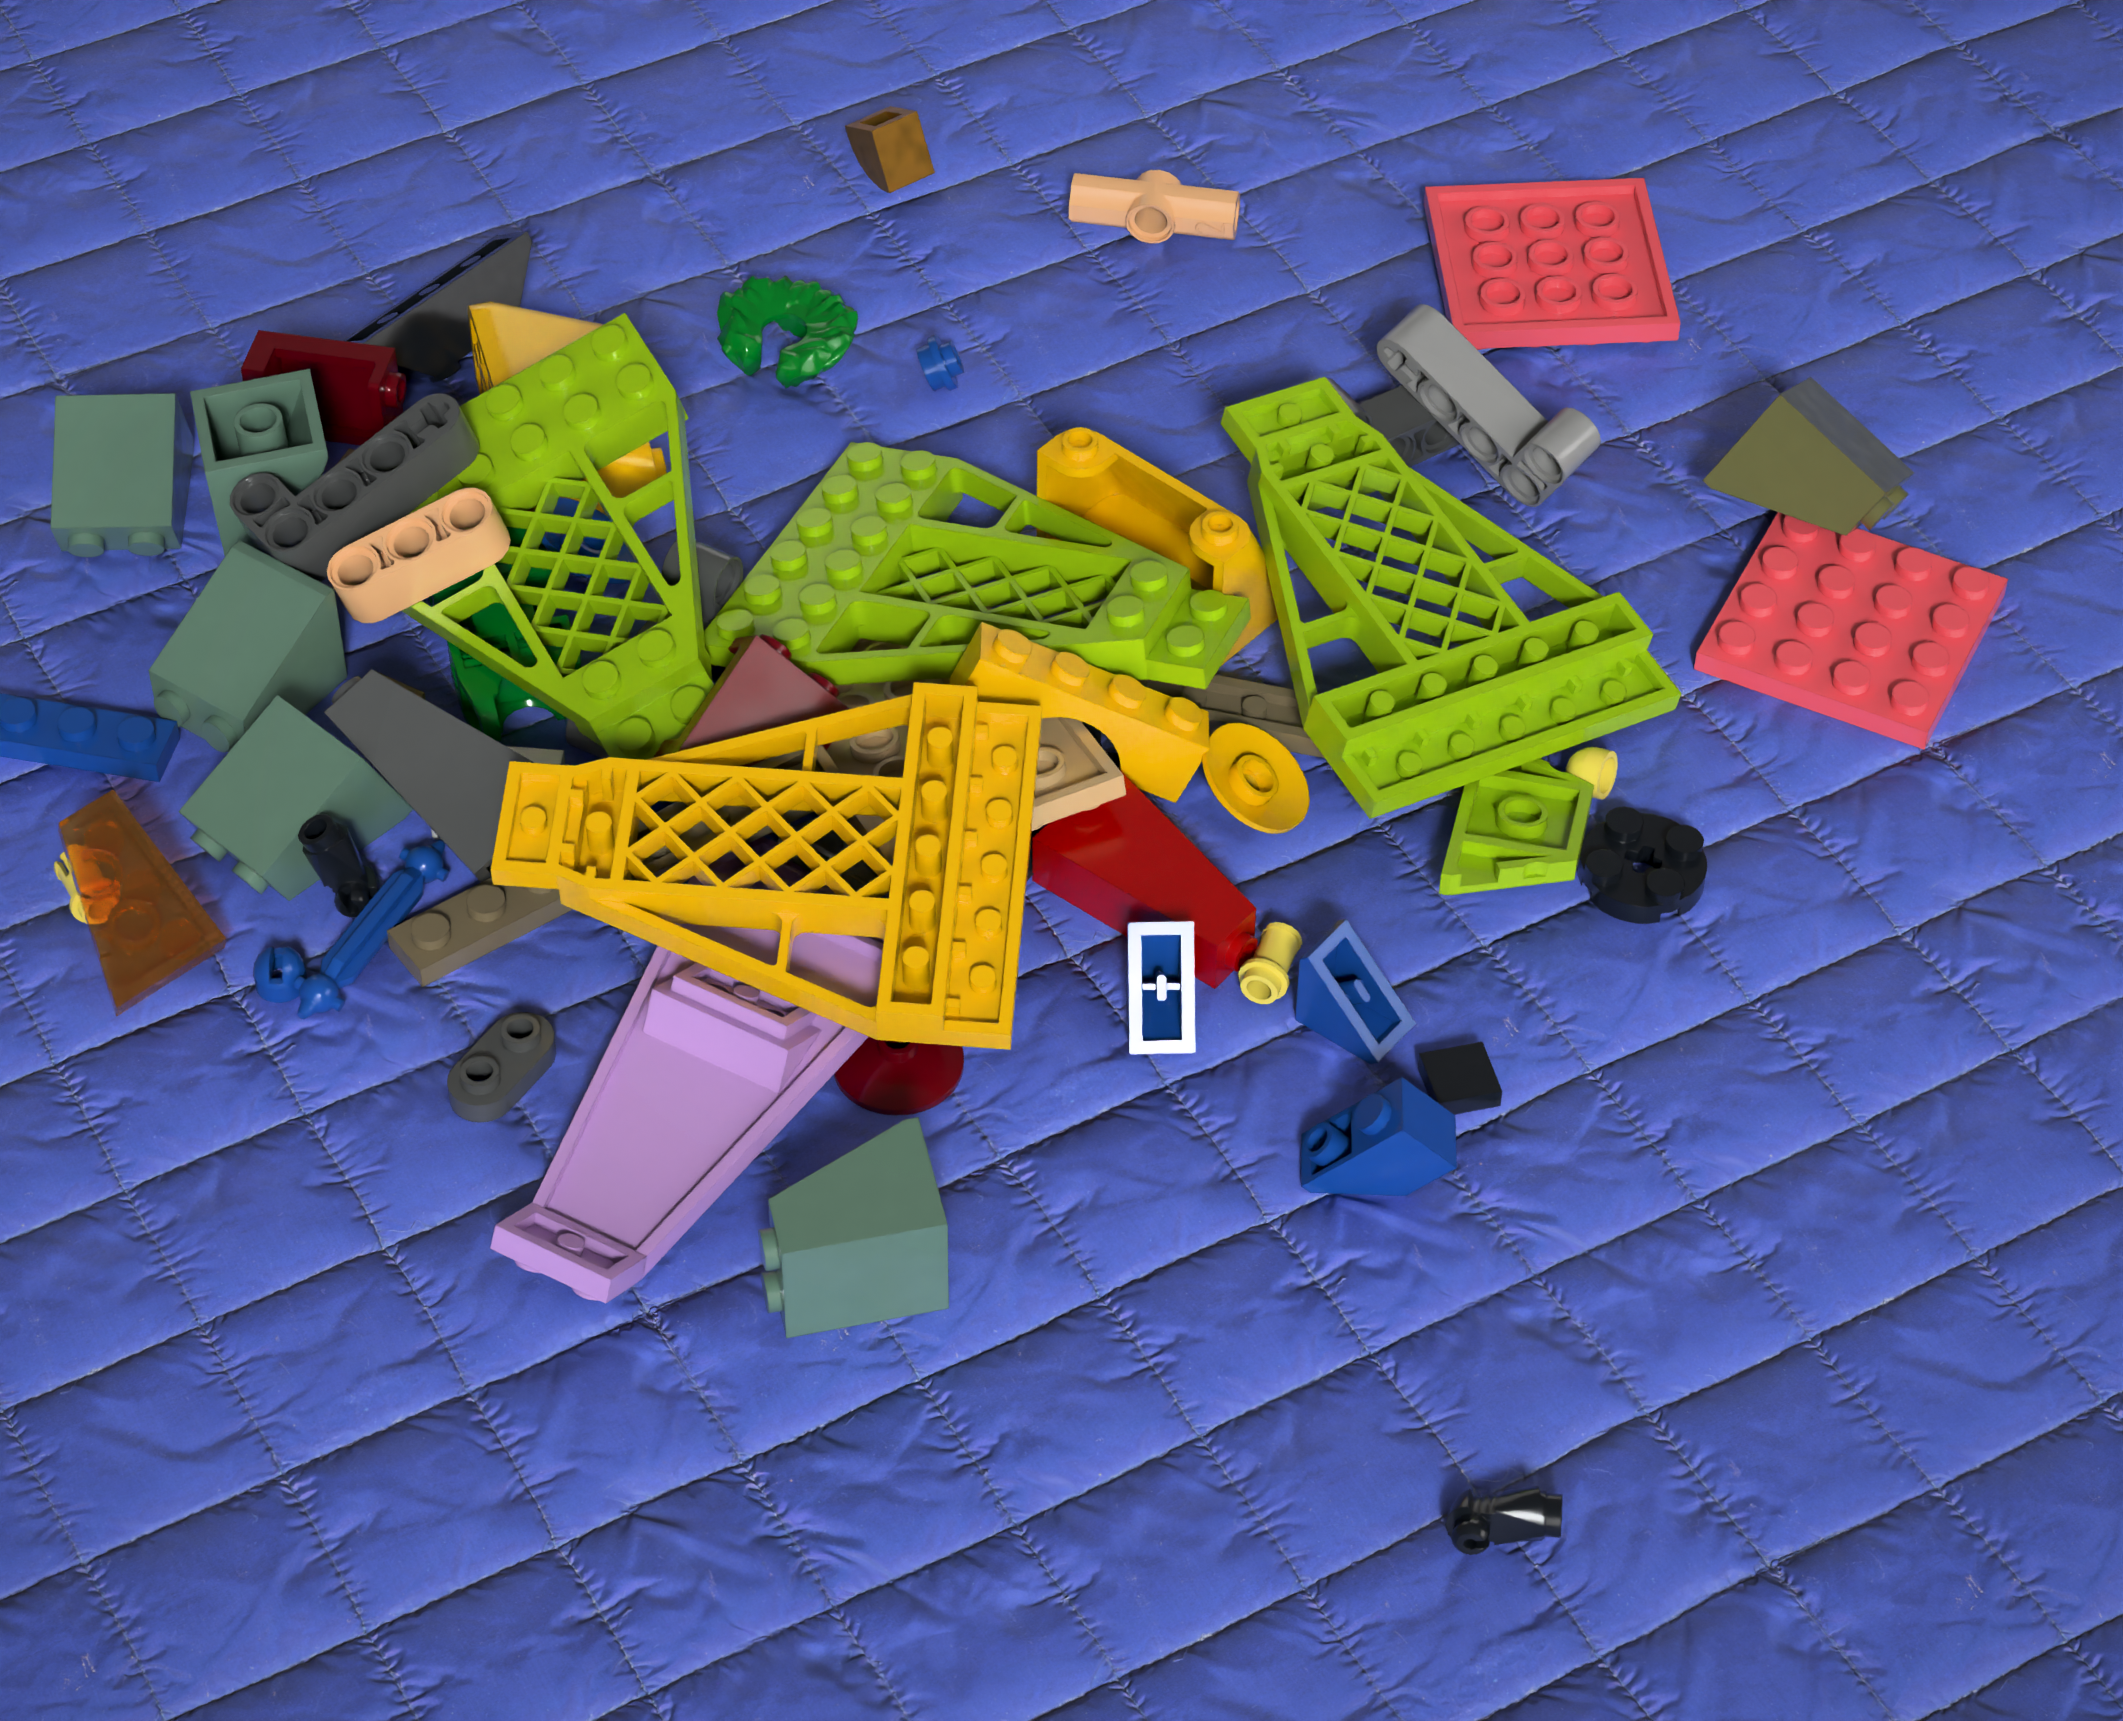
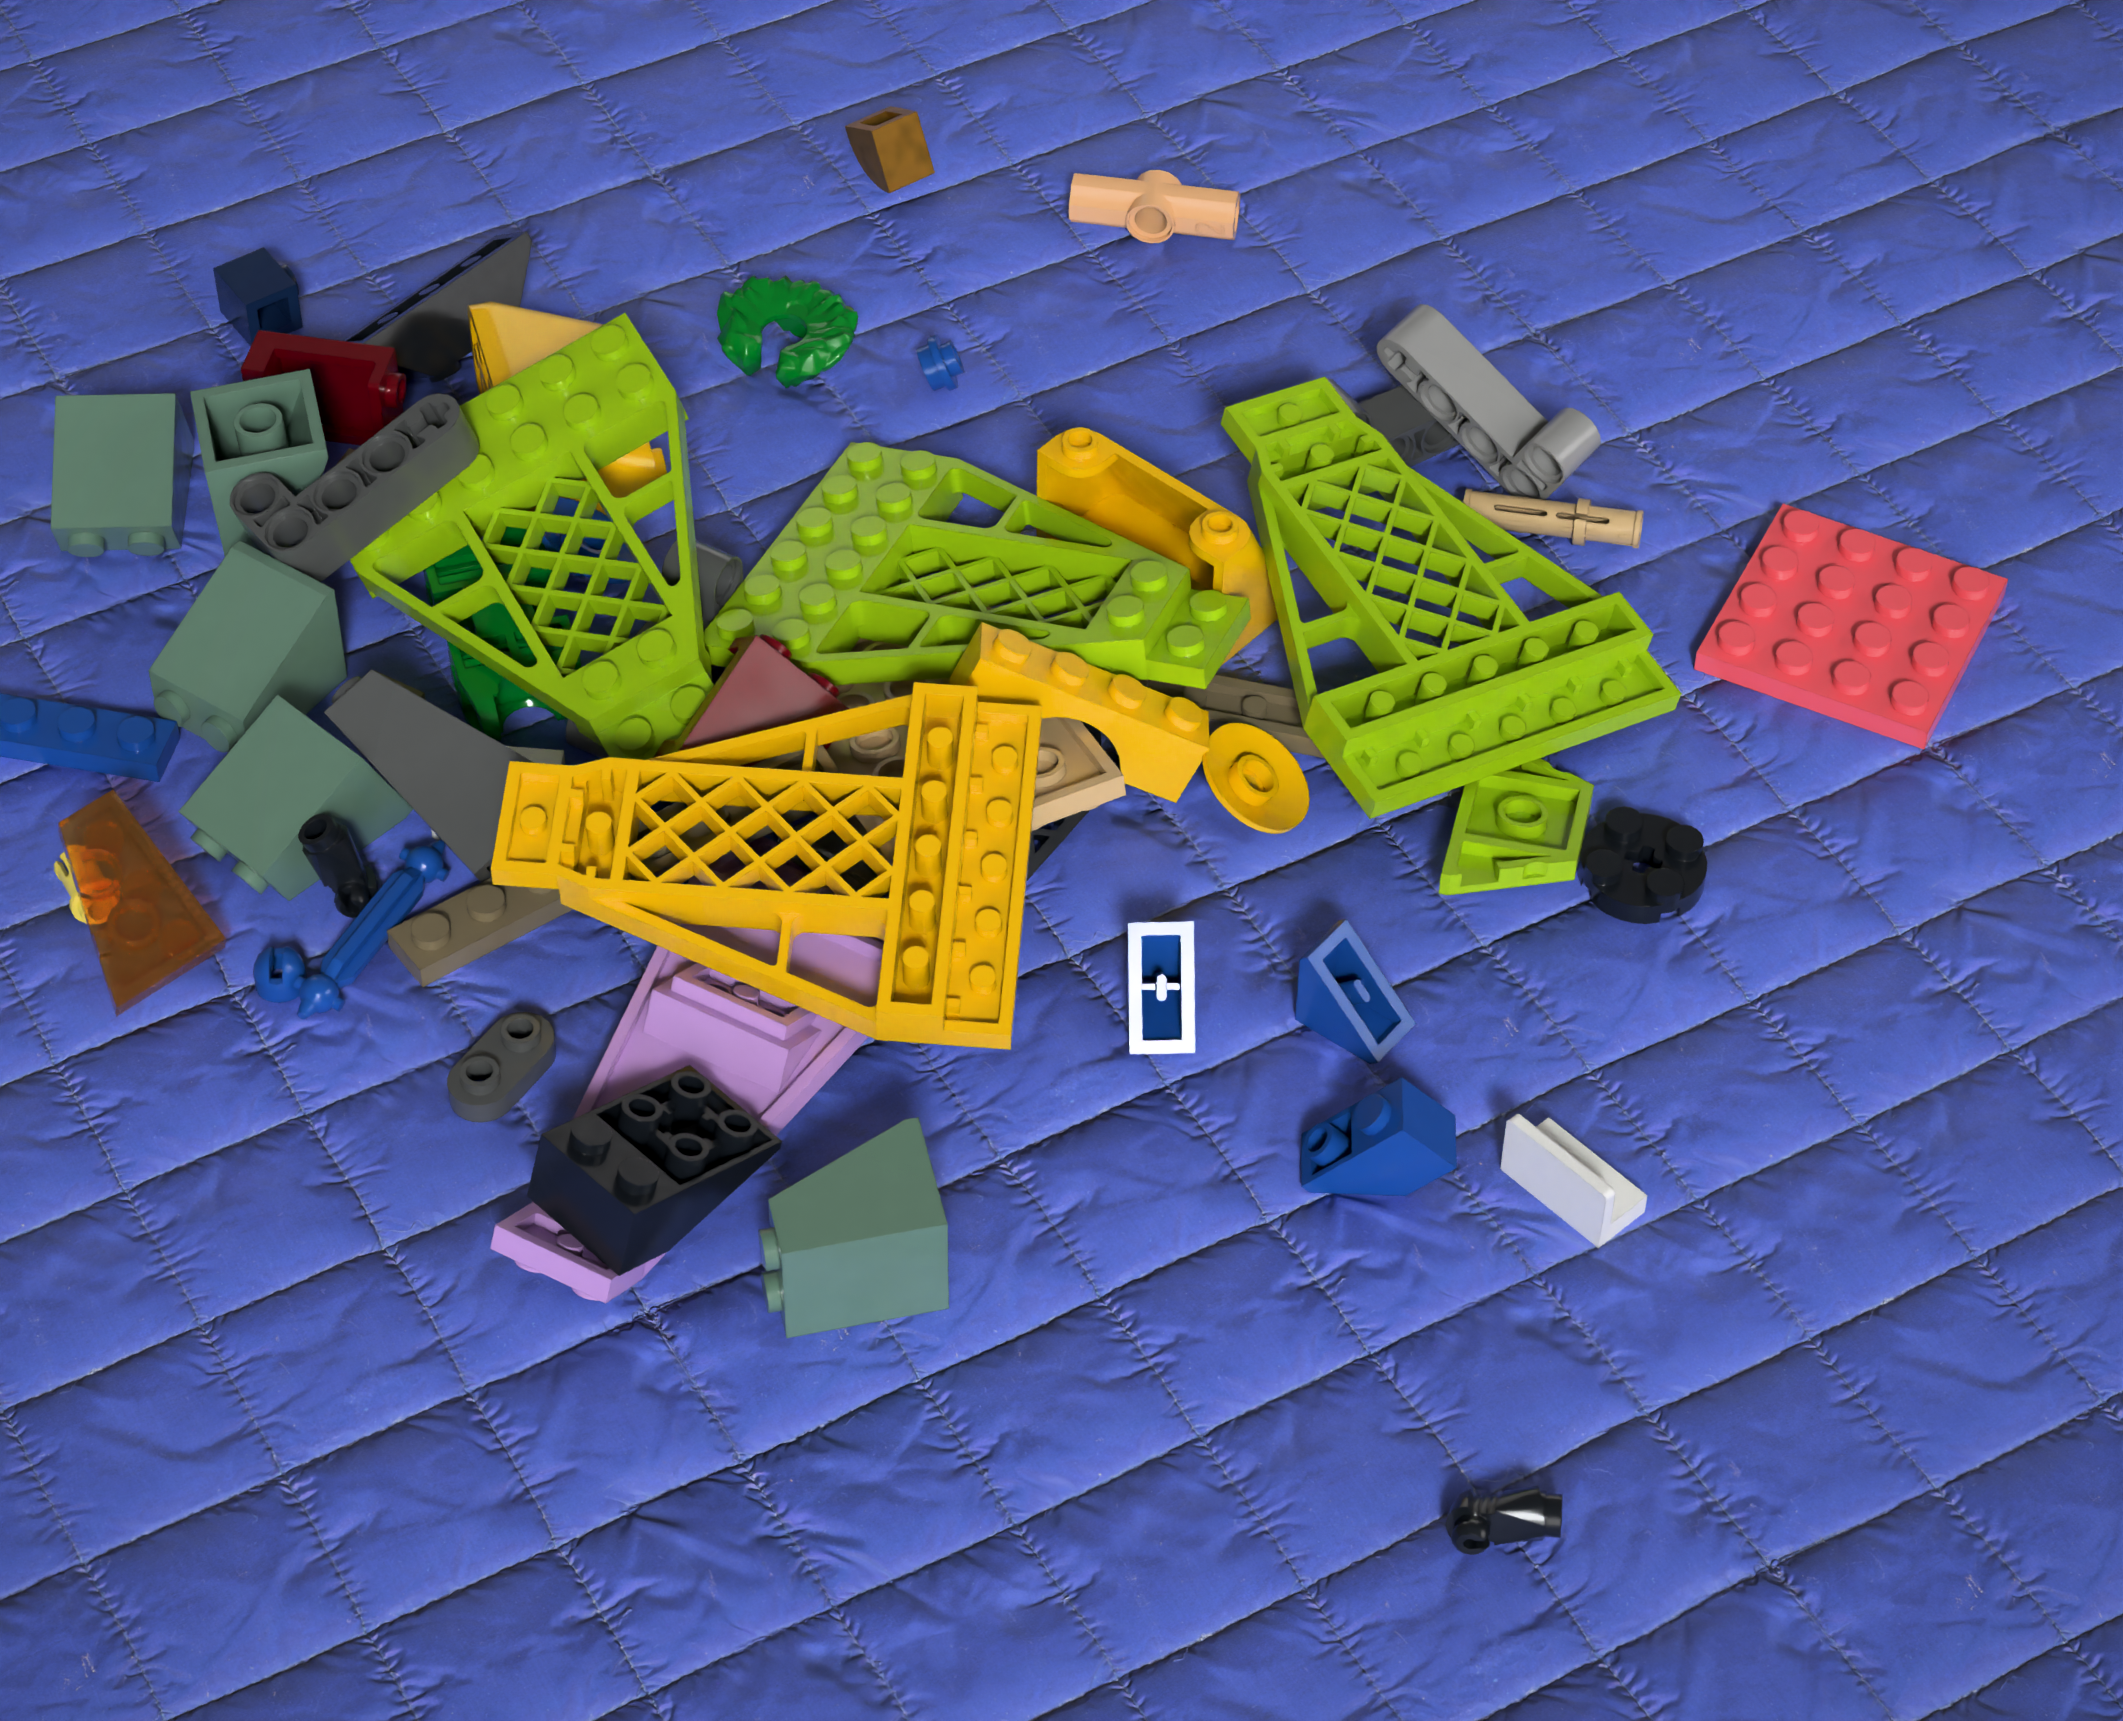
(258, 295): none -> dark blue brick
(418, 555): light nougat beam -> none
(647, 1167): none -> black slope
(900, 1076): dark red dish -> none
(1138, 867): red slope -> none
(1265, 975): light yellow pin -> none
(1460, 1078): black tile -> none
(1551, 263): coral plate -> none
(1558, 518): none -> tan pin
(1570, 1179): none -> white panel
(1596, 767): light yellow hinge -> none
(1813, 464): olive slope -> none

